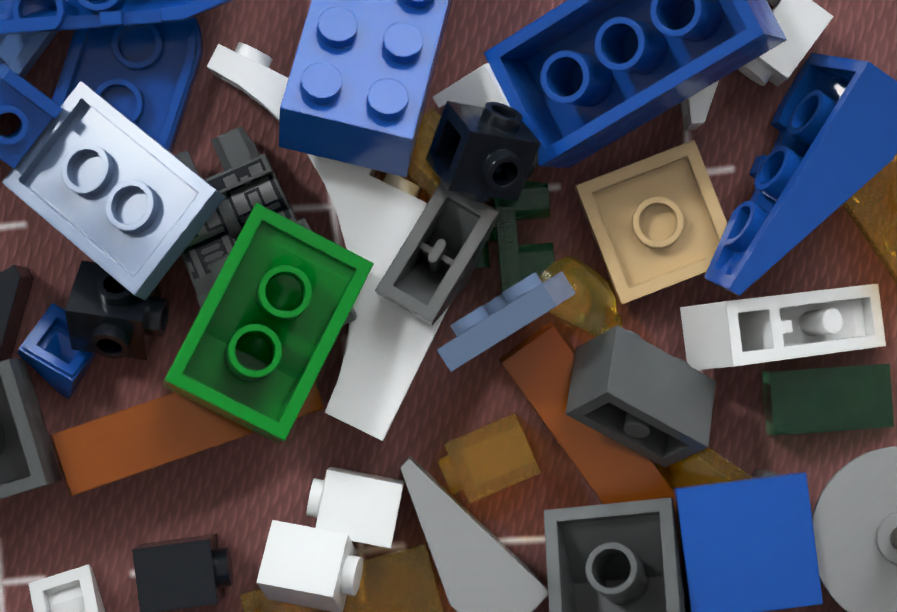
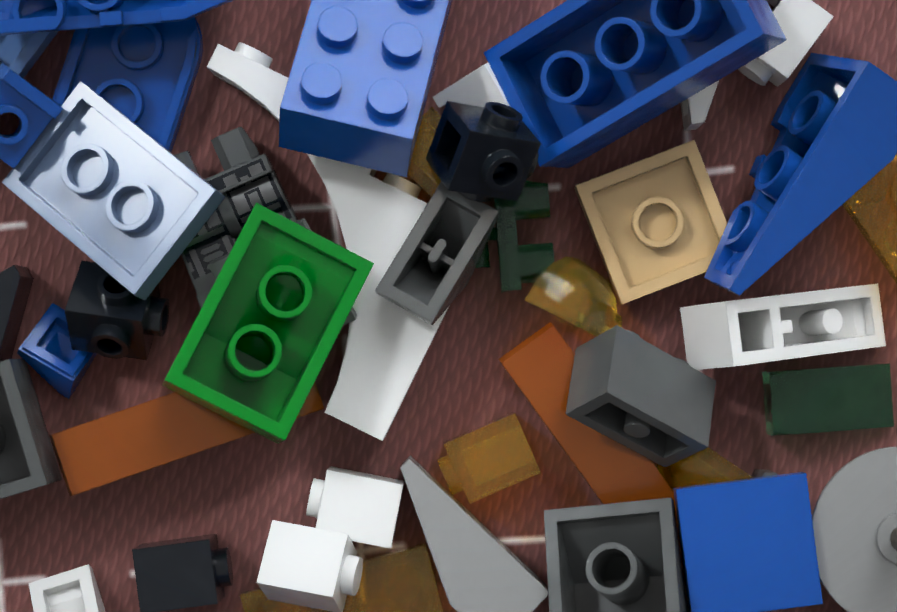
(503, 317): sand blue plate -> none

